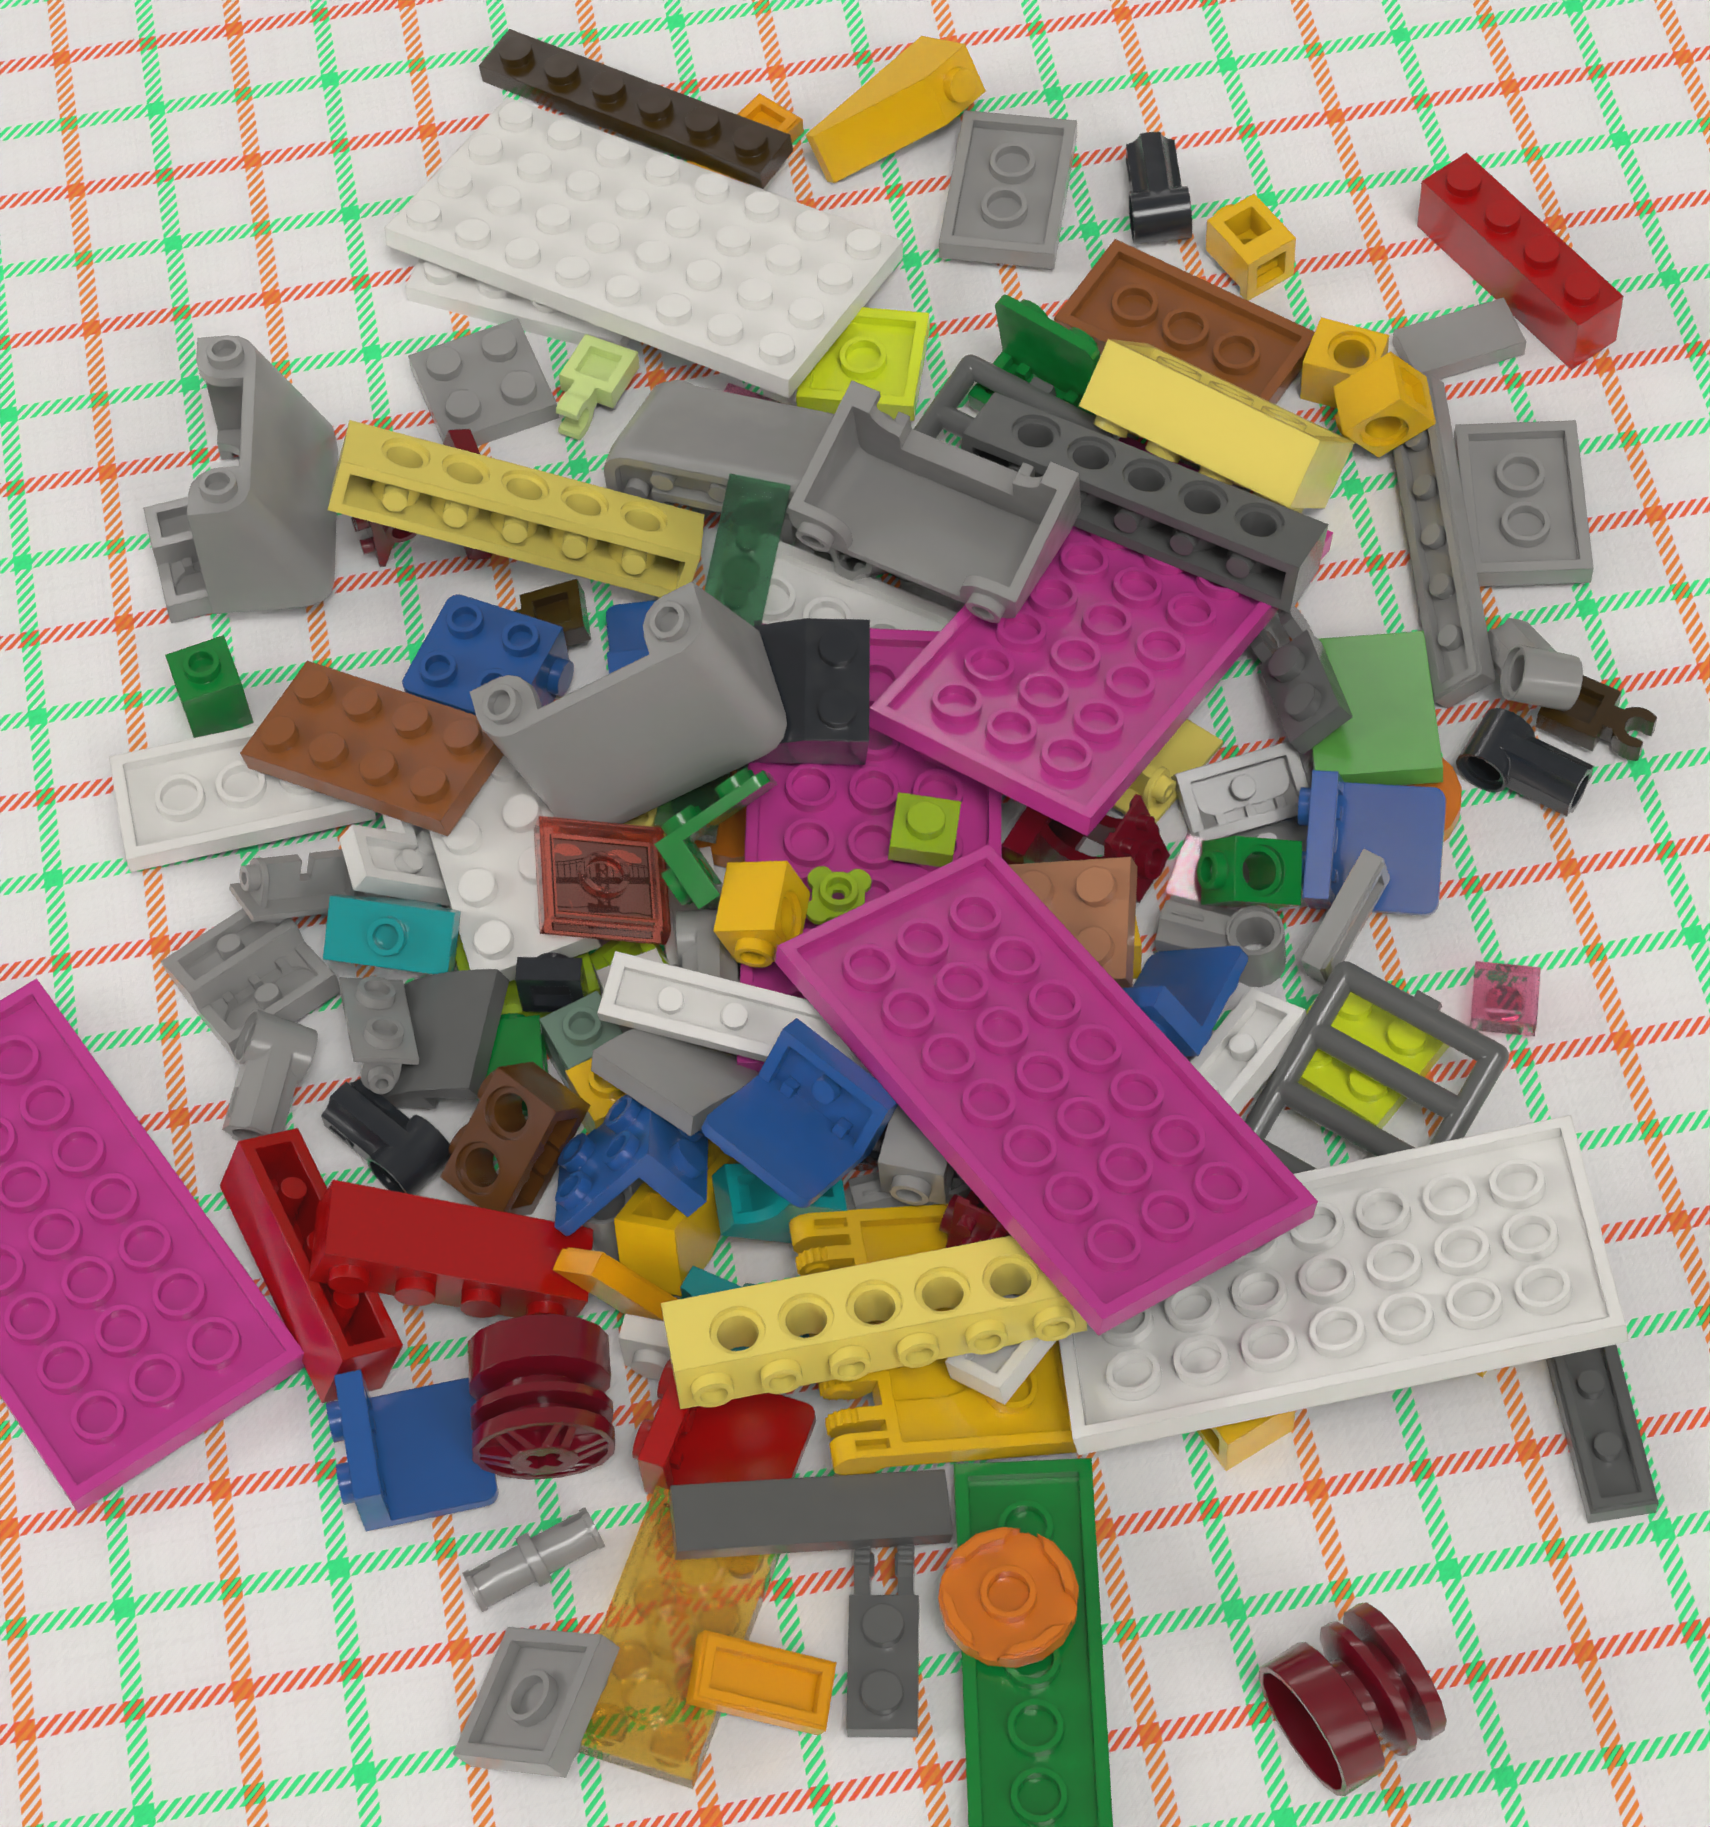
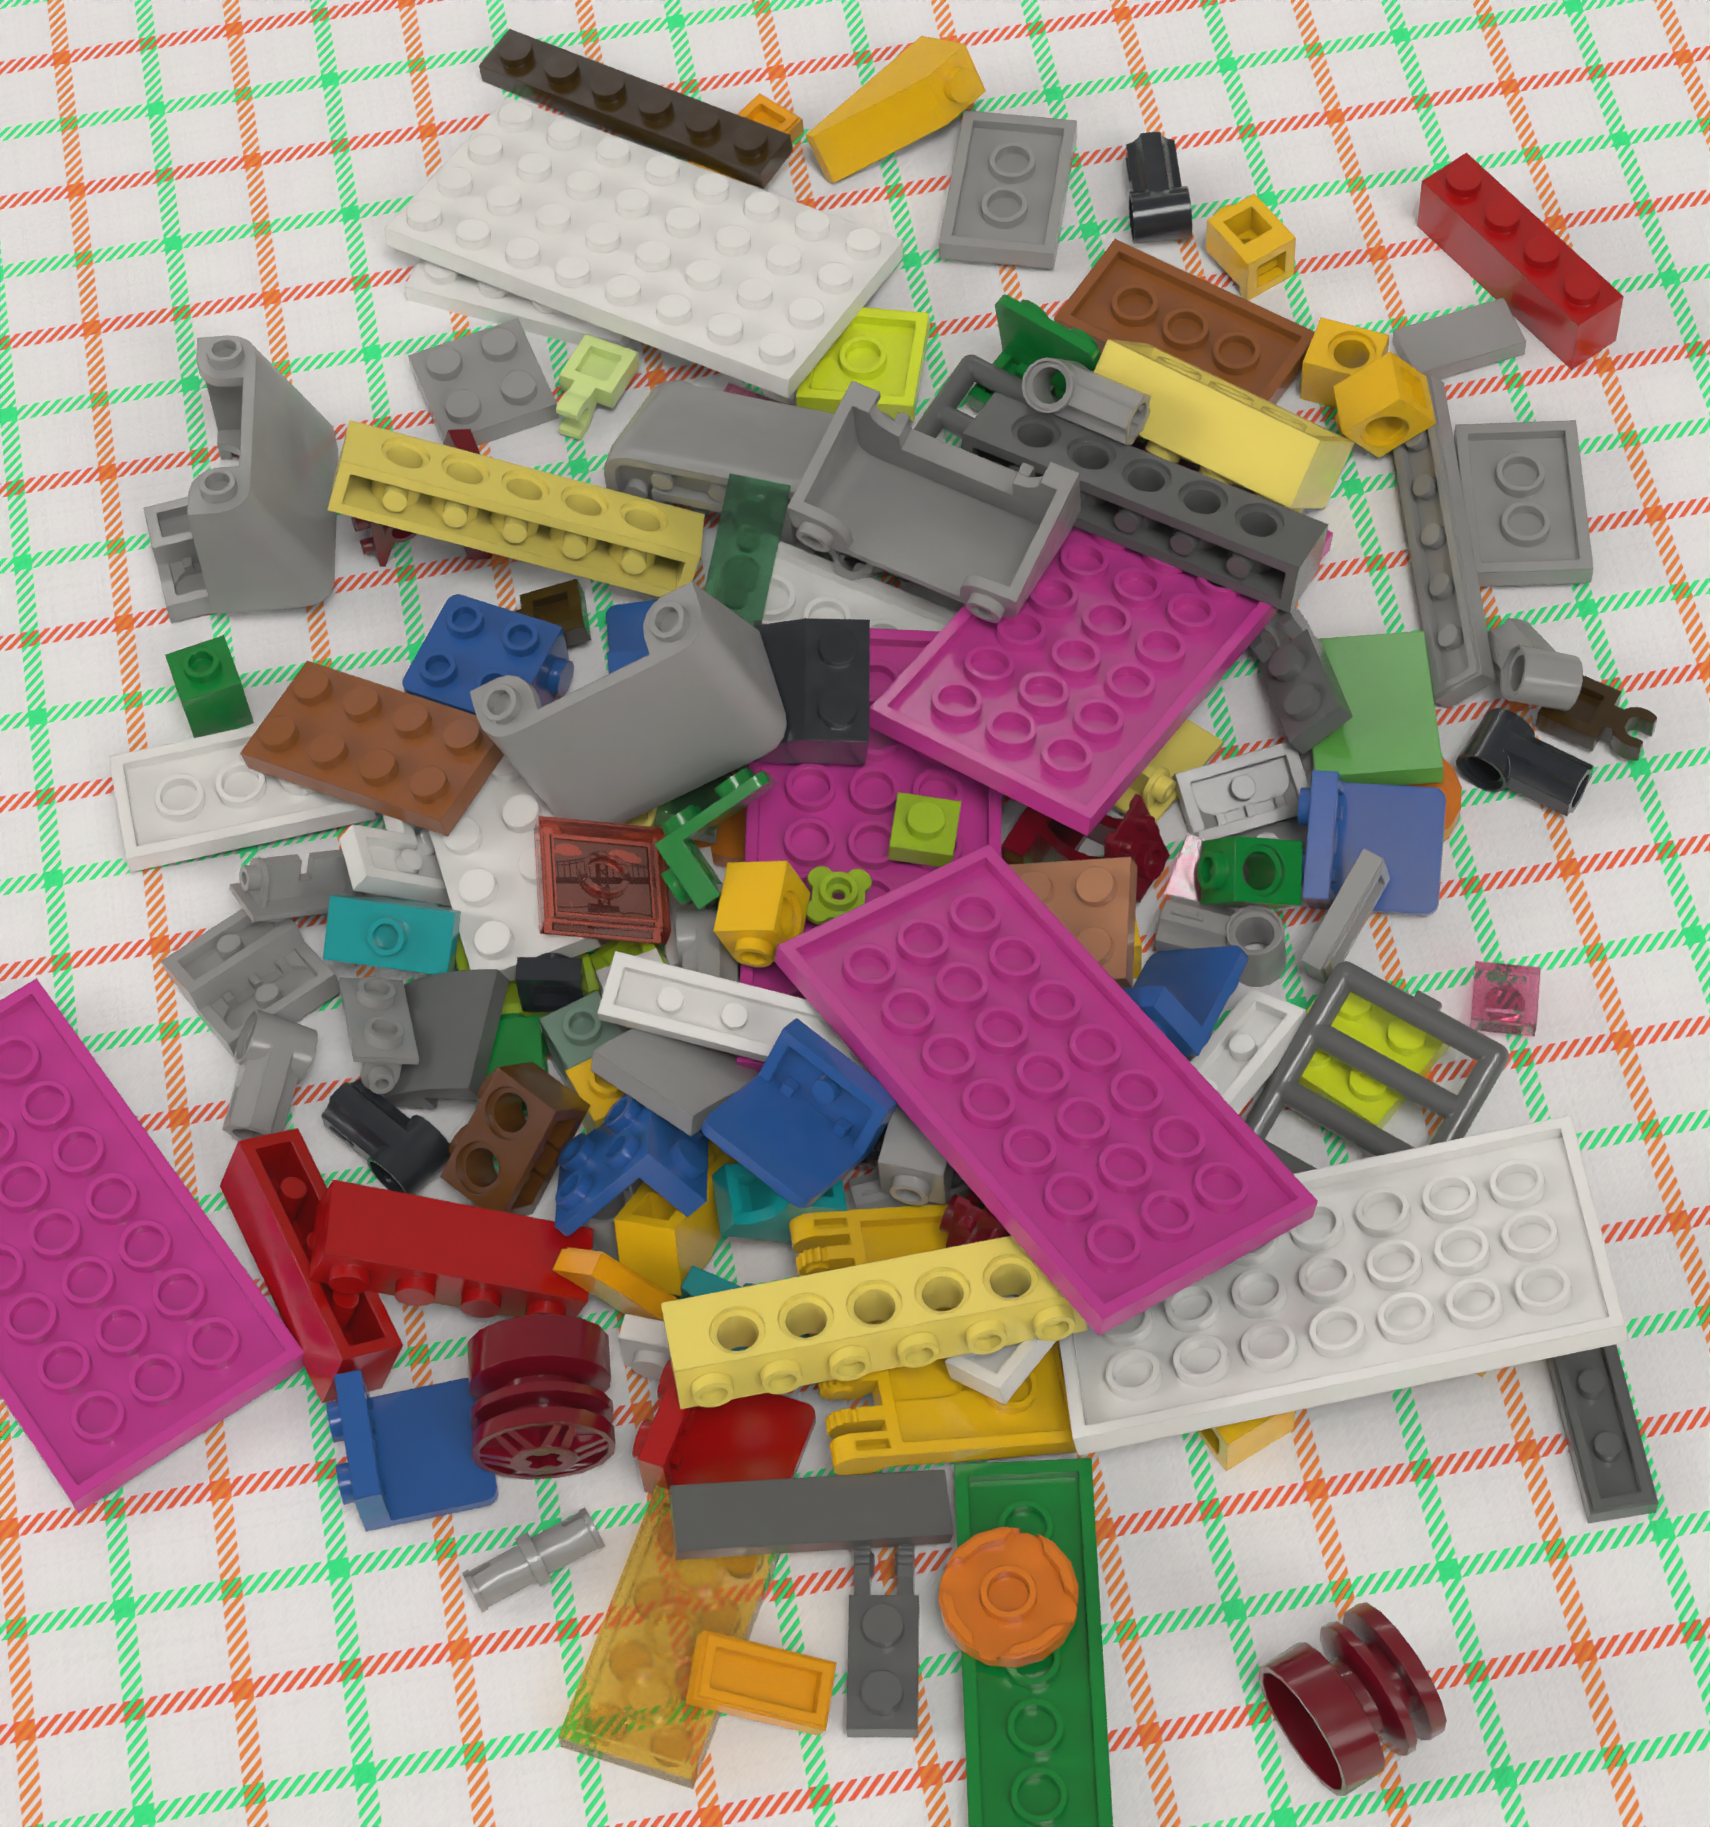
(537, 1701): light grey plate -> none
(1088, 399): none -> light grey piece

